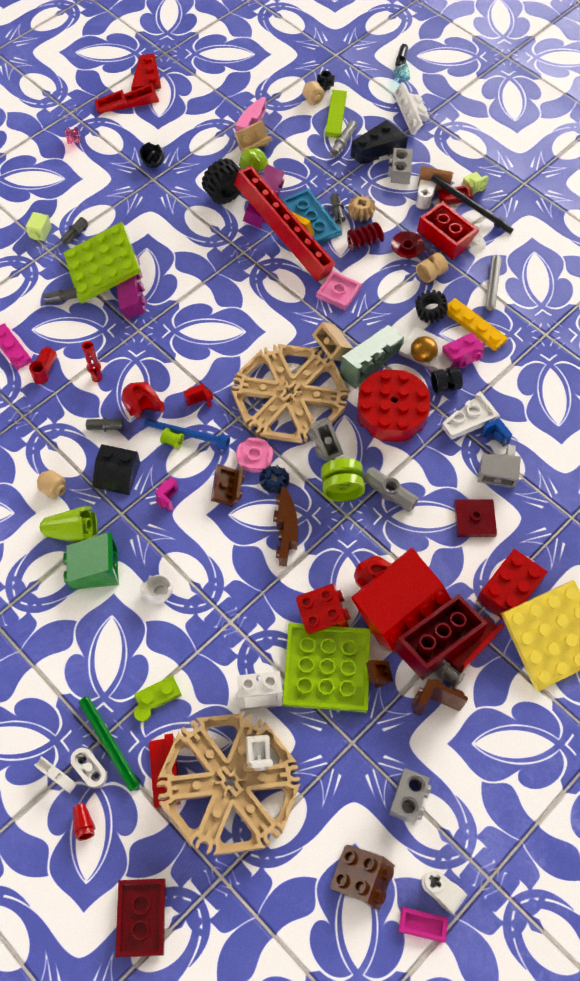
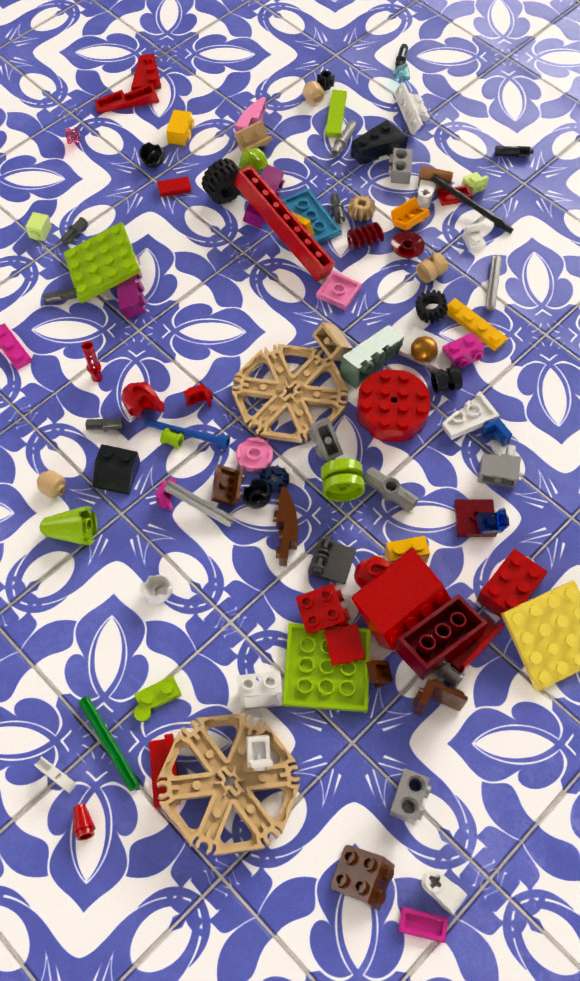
(40, 368): red piece -> none
(89, 768): white plate -> none
(92, 563): green slope -> none
(141, 918): dark red plate -> none
(174, 186): none -> red tile
(180, 127): none -> yellow brick
(199, 503): none -> light grey axle
(257, 494): none -> black hair
(332, 560): none -> dark grey hinge
(344, 644): none -> red piece
(397, 548): none -> yellow brick
(409, 214): none -> light orange bracket
(447, 230): red slope -> none
(492, 522): none -> clear blue bracket
(518, 151): none -> black piece

